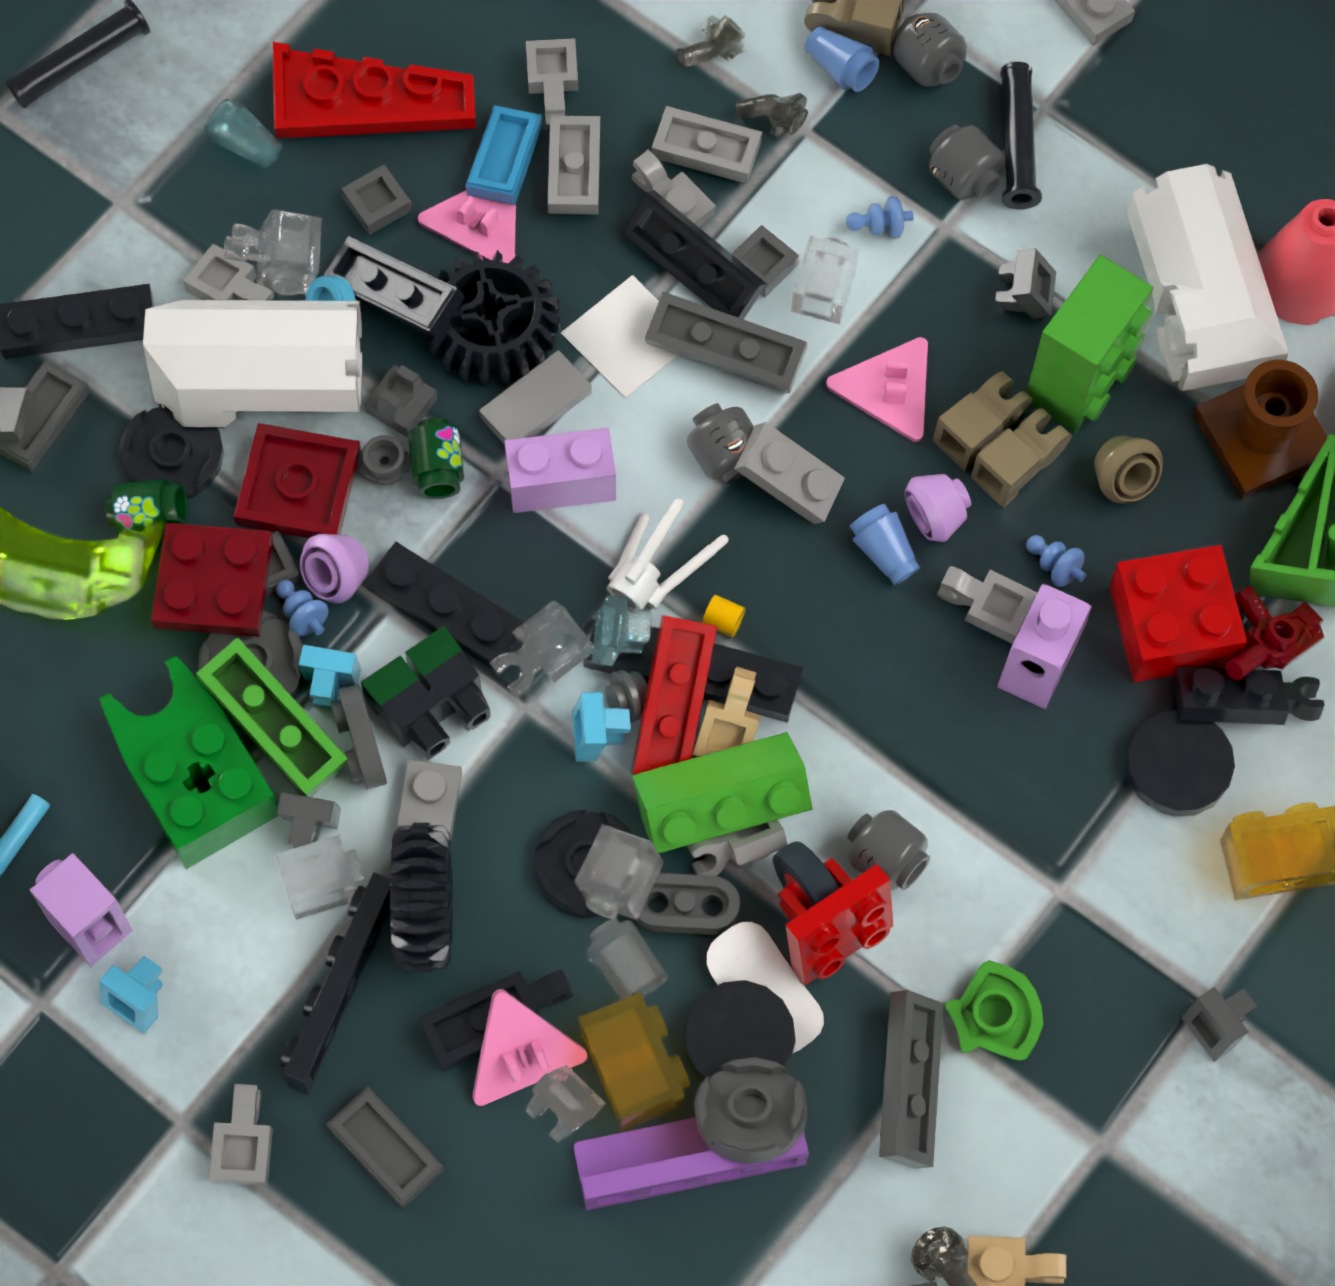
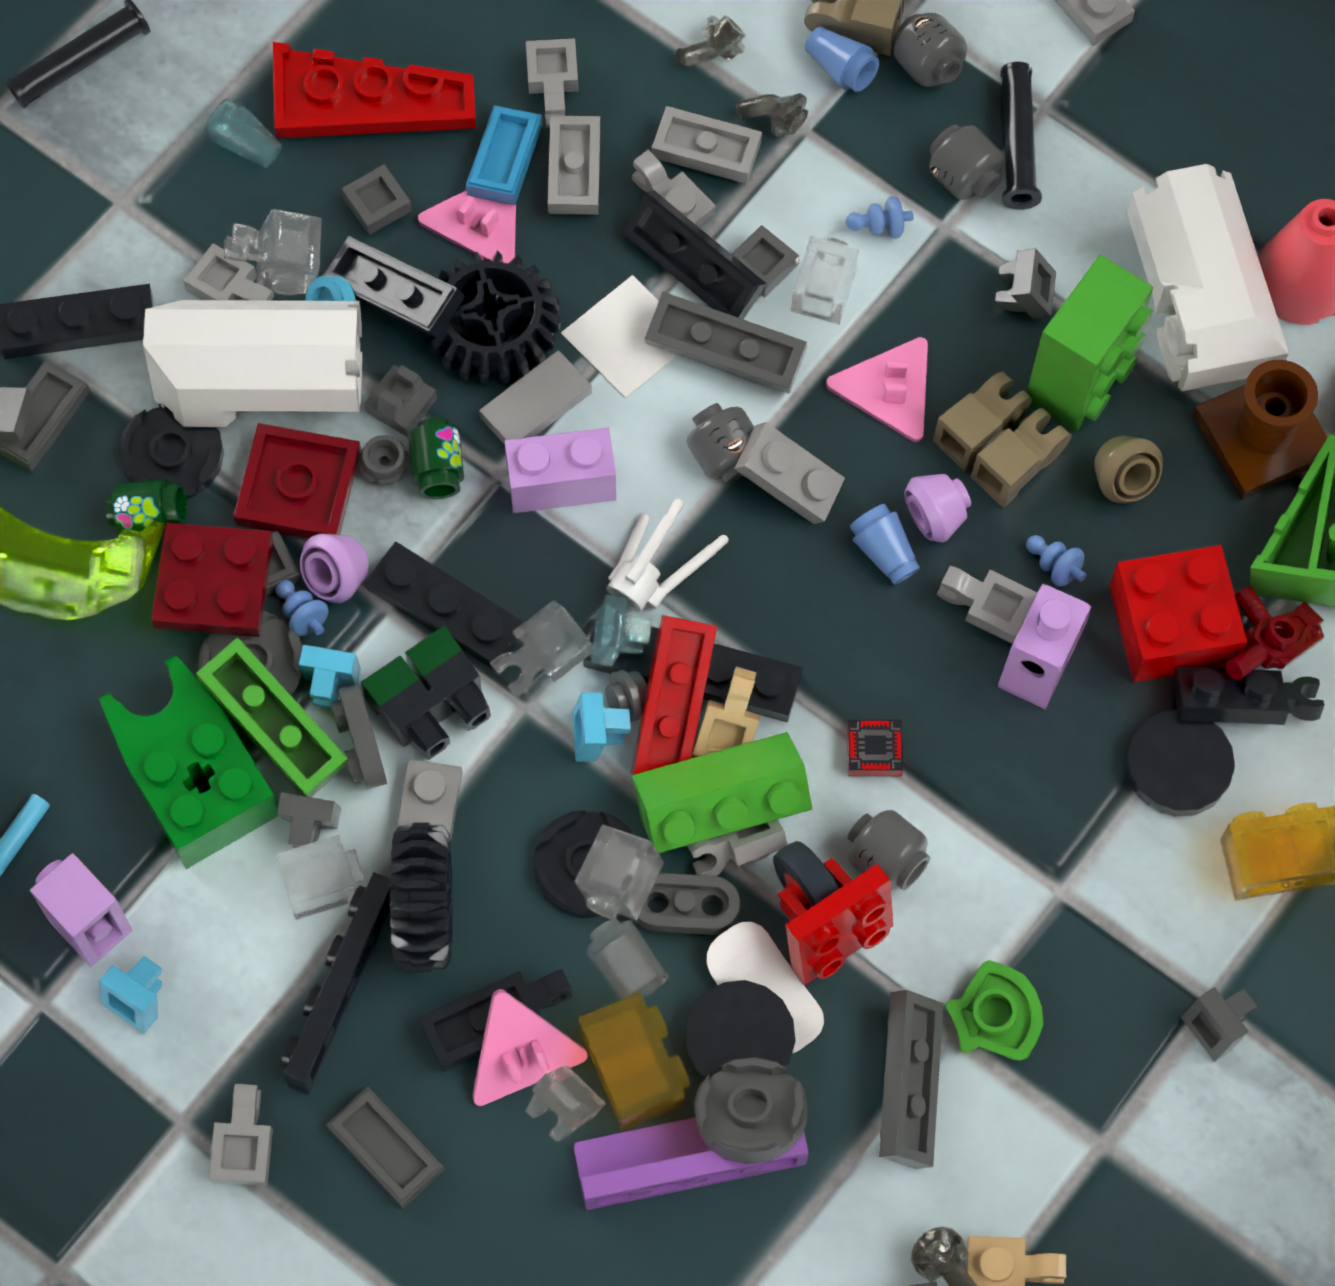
(724, 615): yellow piece -> none
(874, 748): none -> tile

